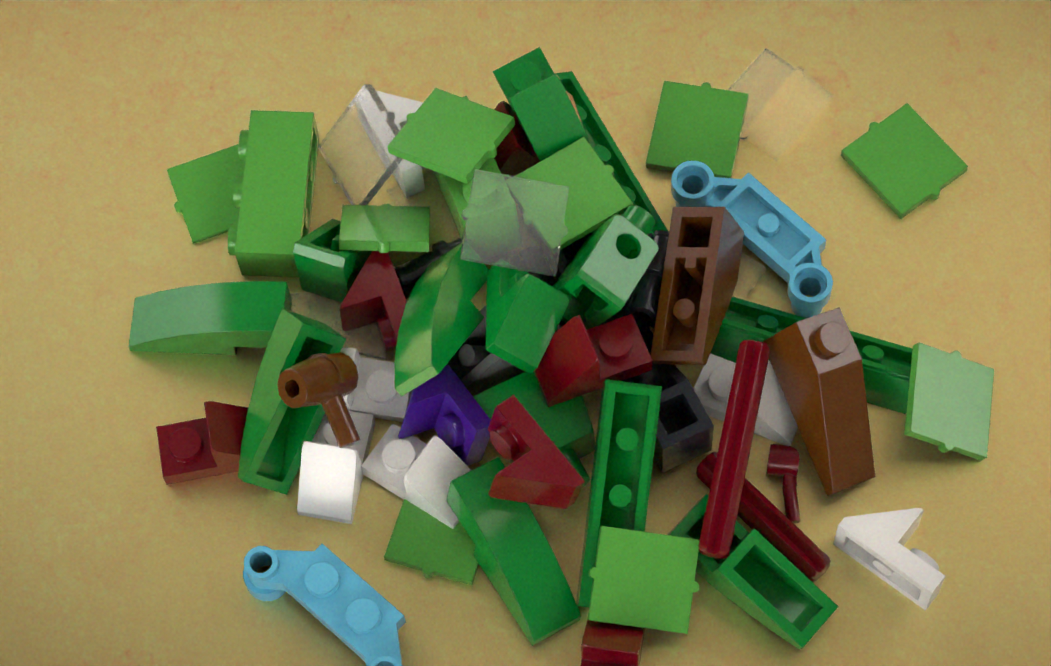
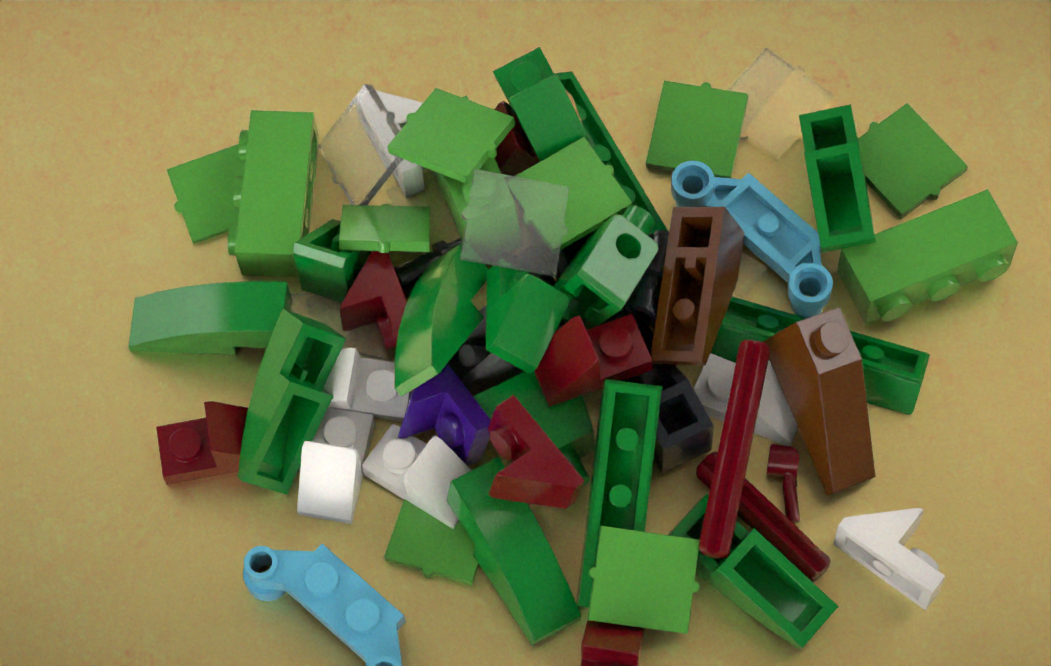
(323, 381): reddish brown piece -> none
(837, 178): none -> green slope
(928, 258): none -> bright green brick
(949, 401): bright green piece -> none

